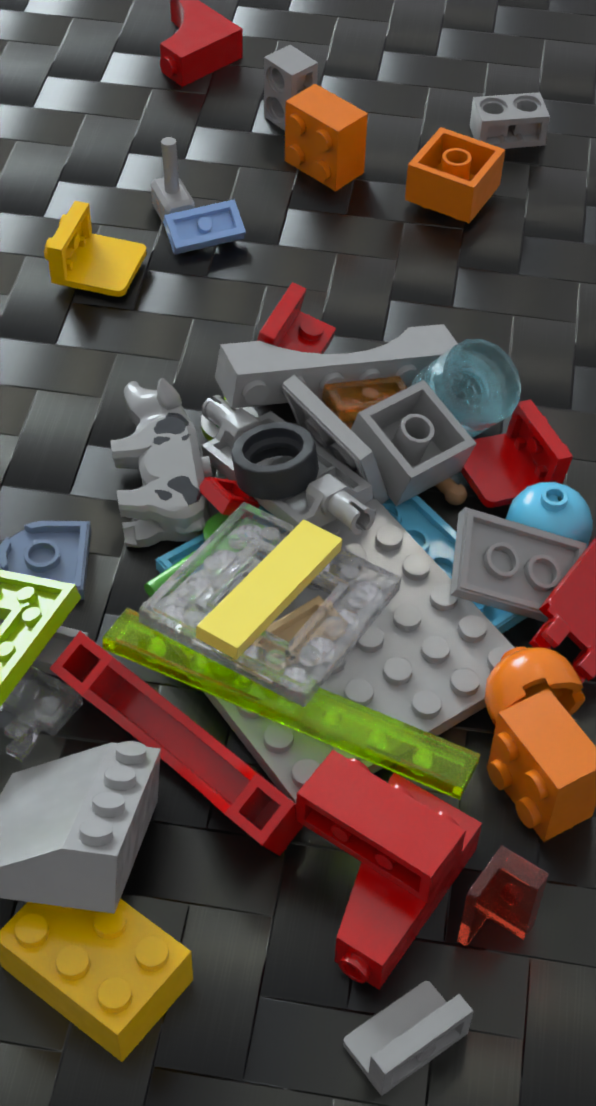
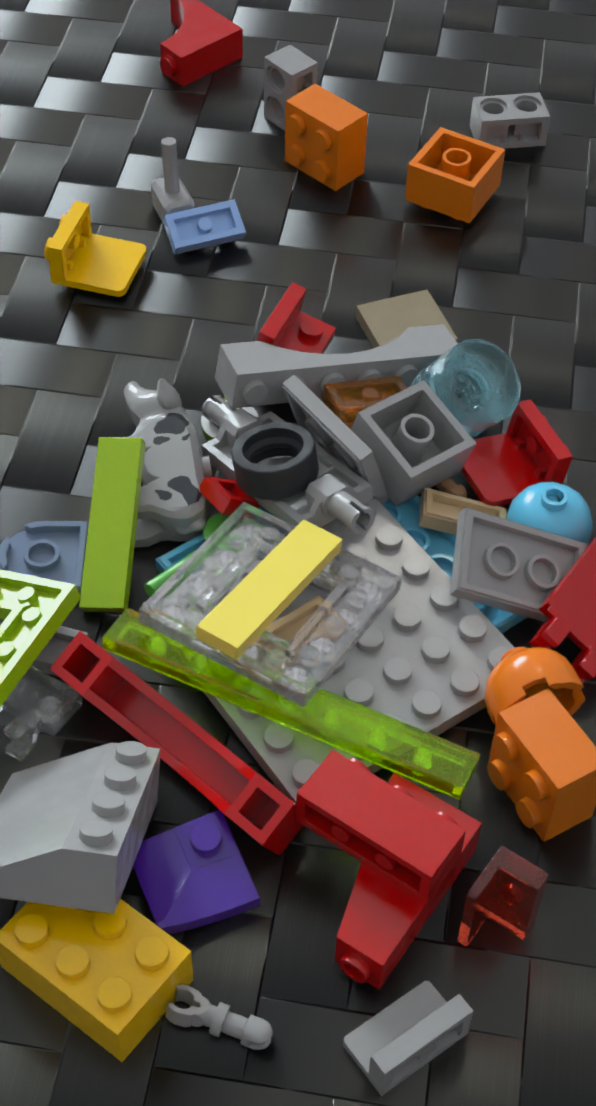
(112, 524): none -> lime tile
(194, 875): none -> dark purple plate
(252, 1031): none -> light grey piece
(390, 317): none -> dark tan tile
(441, 510): none -> tan tile

